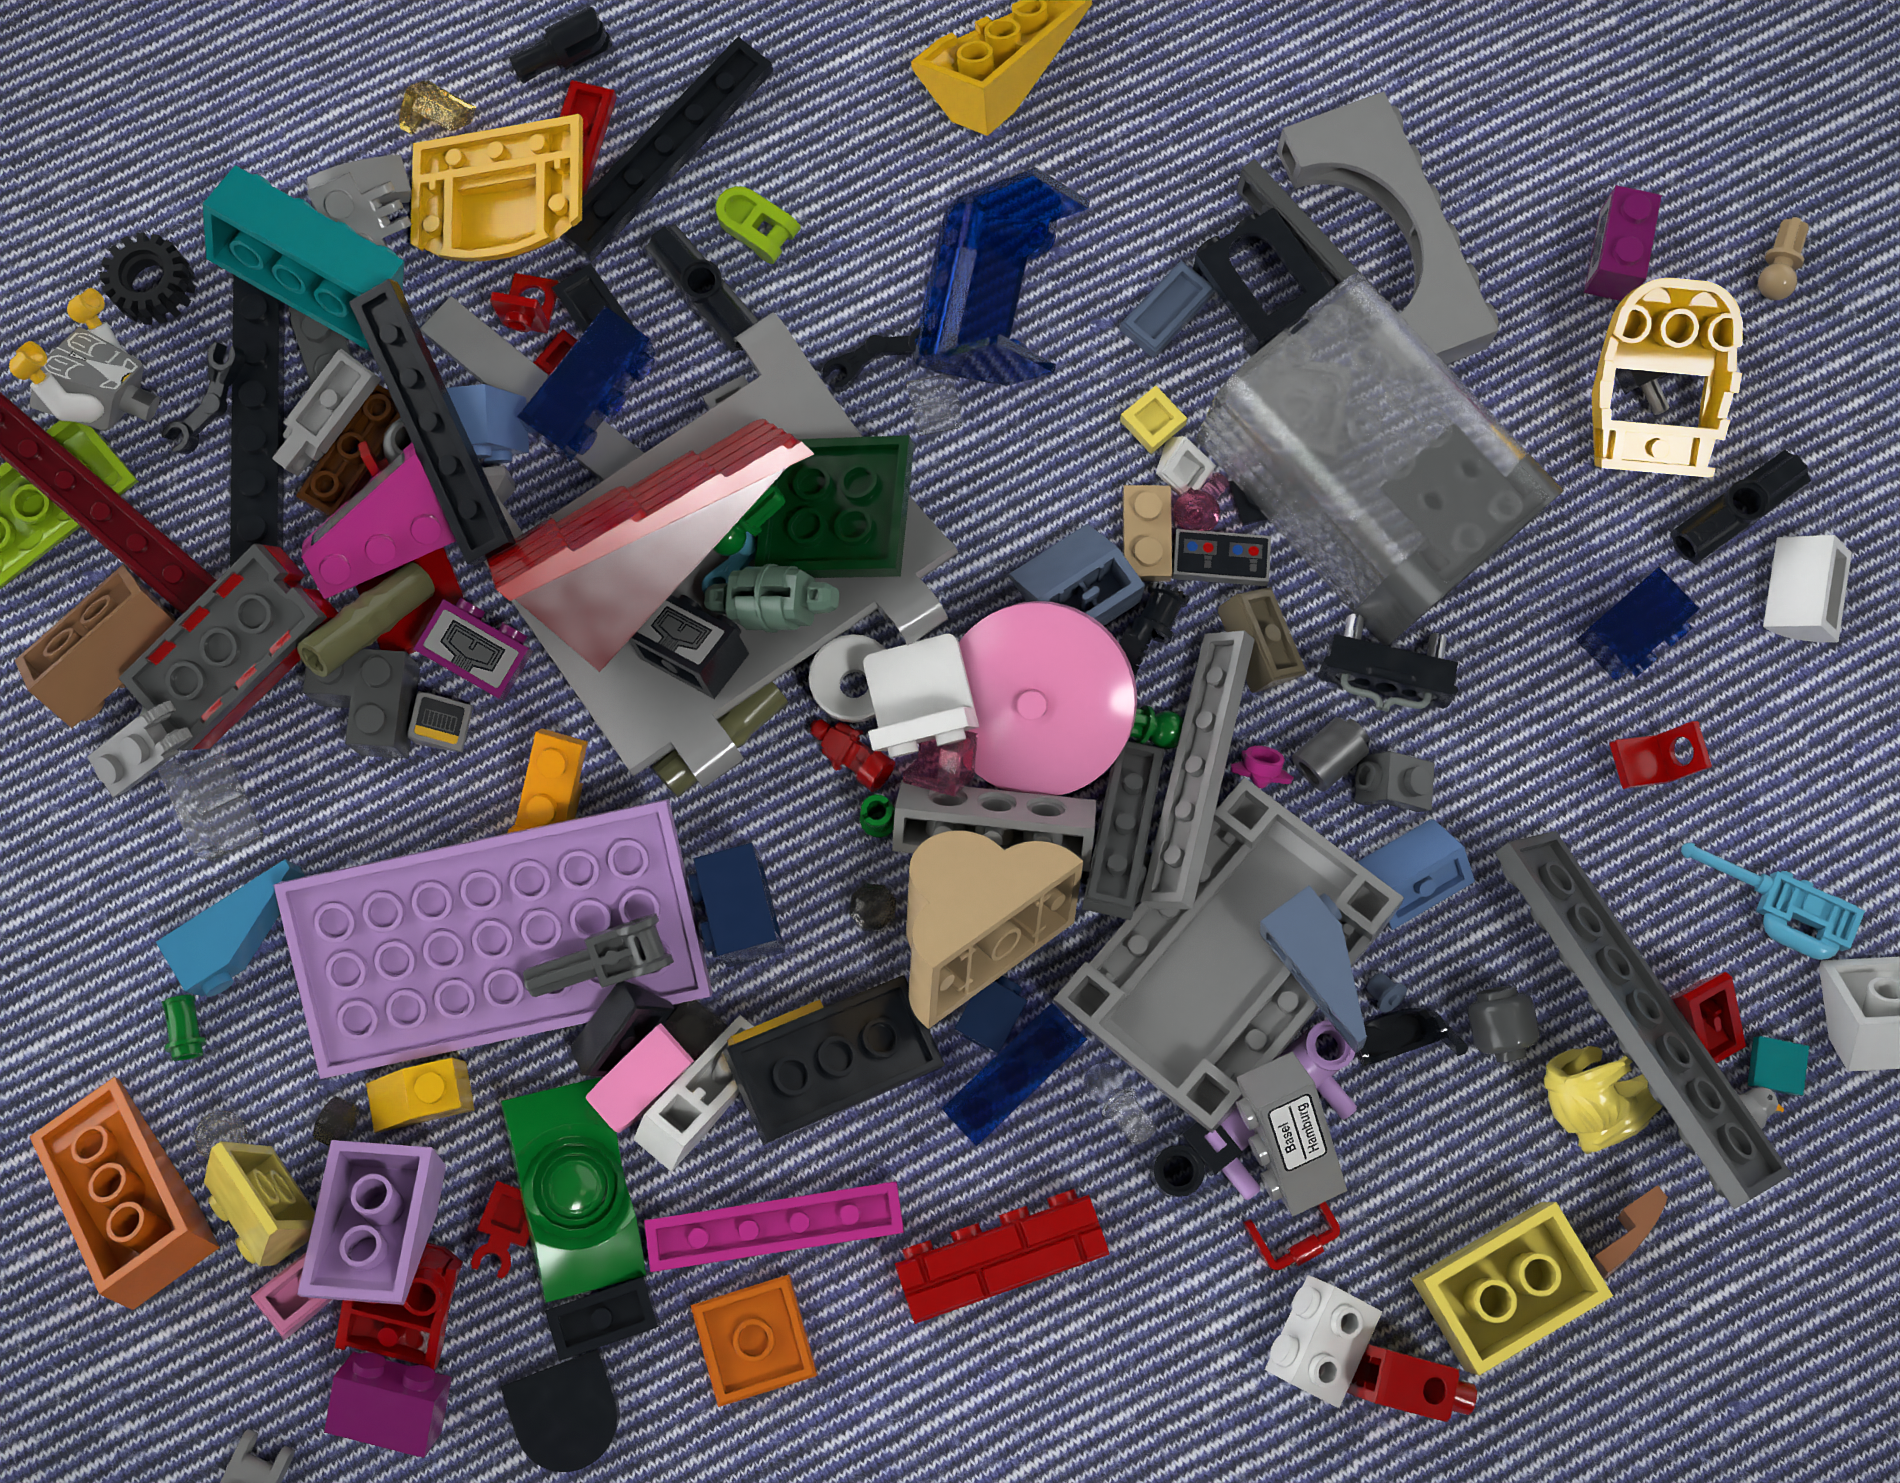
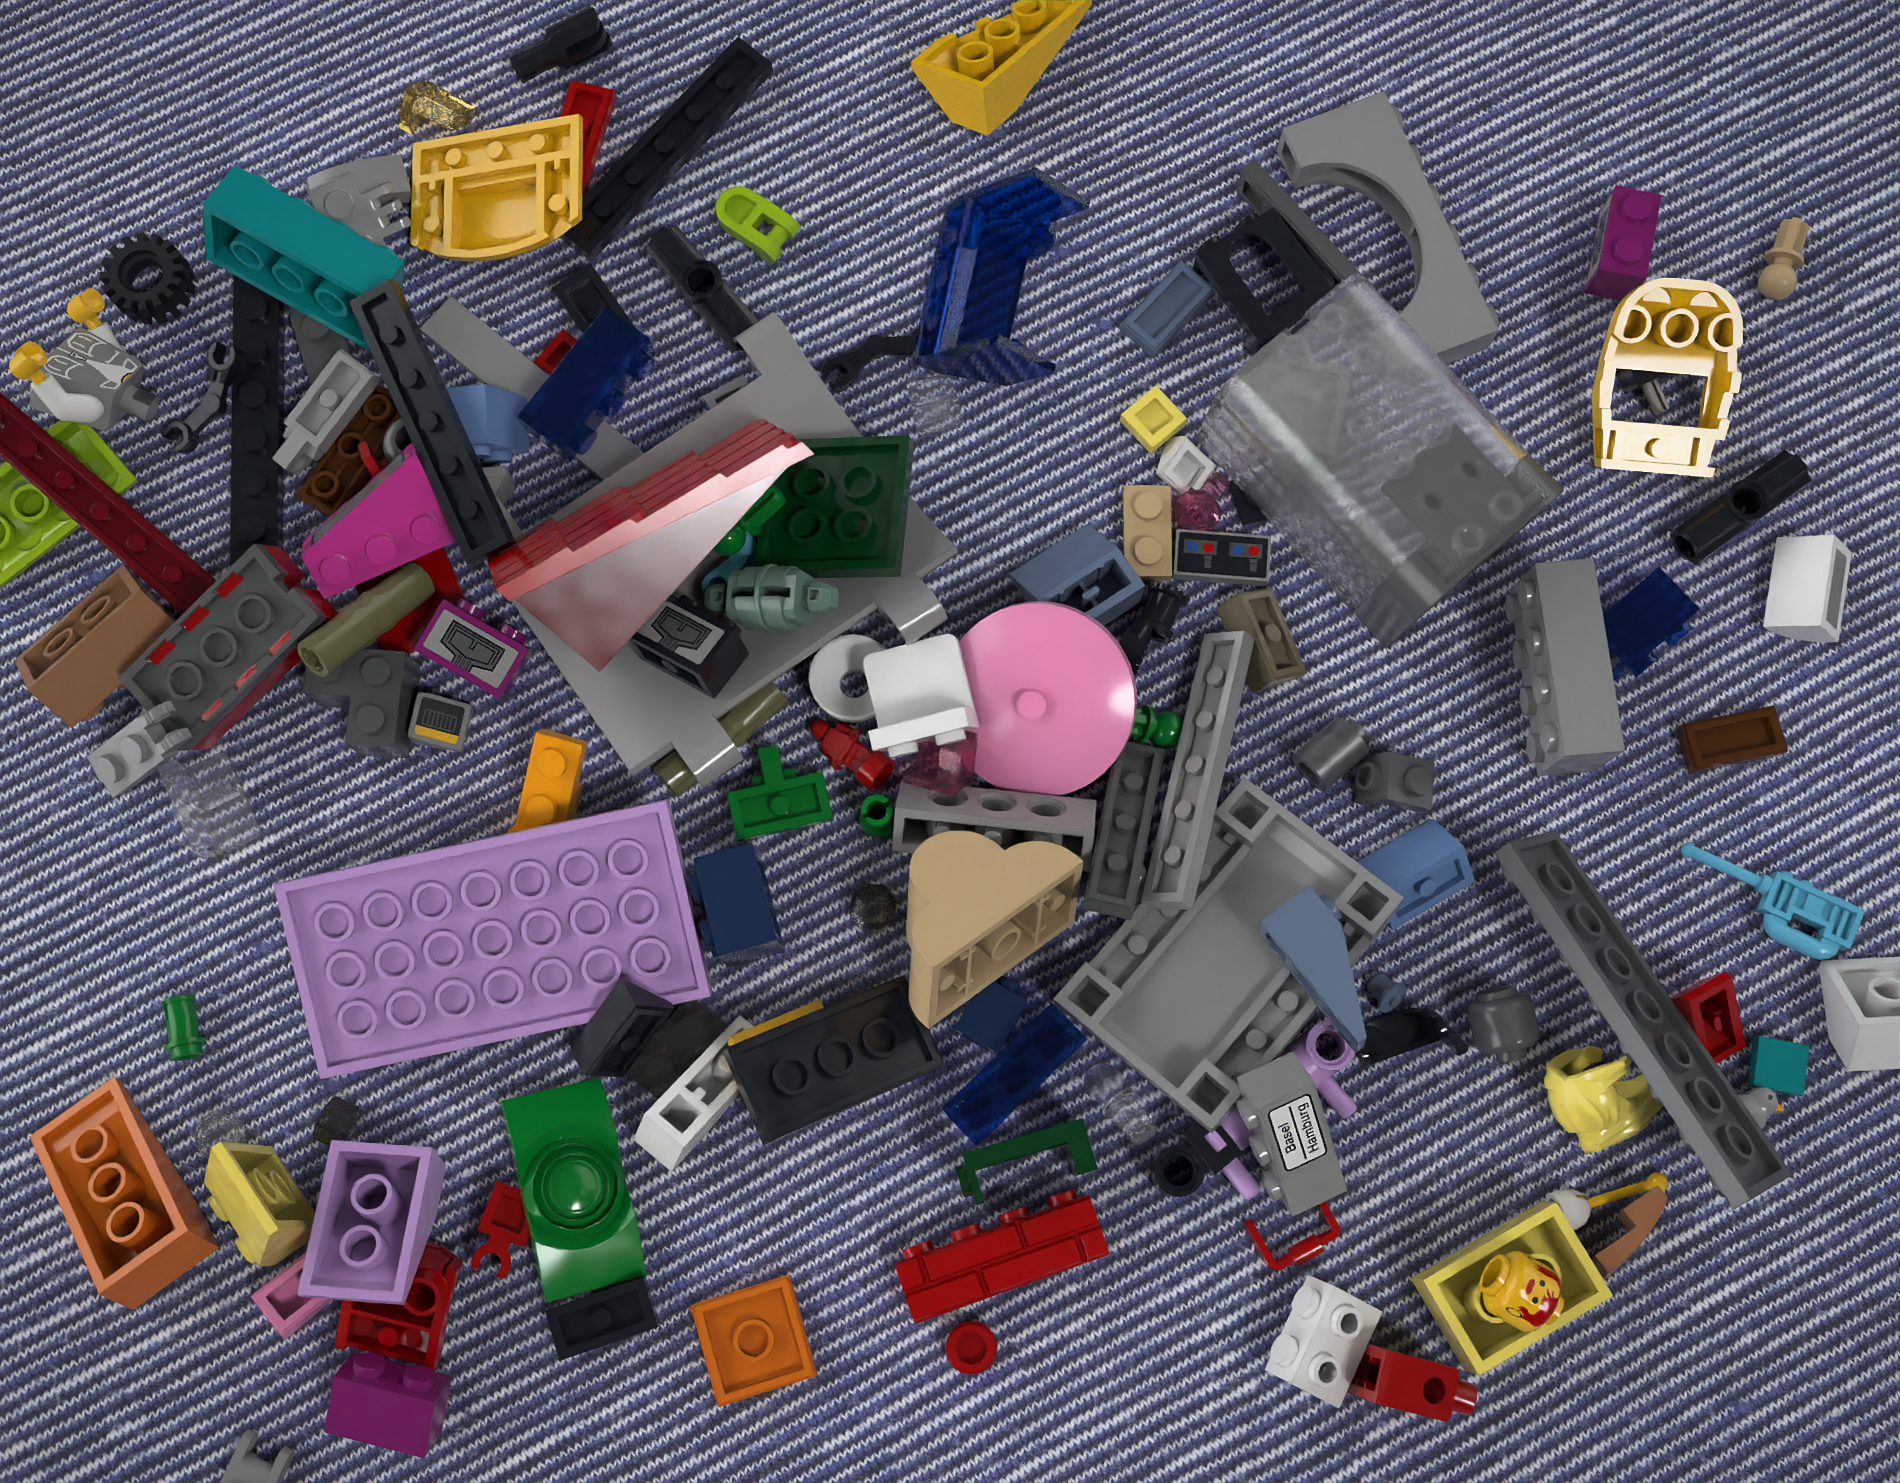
(226, 935): dark azure slope -> none
(420, 1094): yellow slope -> none
(525, 313): red bracket -> none
(565, 1412): black tile -> none
(610, 955): dark grey connector -> none
(639, 1079): bright pink slope -> none
(773, 1226): dark pink plate -> none
(778, 800): none -> green hinge
(971, 1347): none -> red tile
(1070, 1134): none -> dark green window
(1262, 766): dark pink plate -> none
(1404, 675): black piece -> none
(1521, 1291): none -> yellow head
(1564, 668): none -> light grey brick
(1578, 1208): none -> hinge
(1653, 758): red bracket -> none
(1731, 739): none -> reddish brown tile

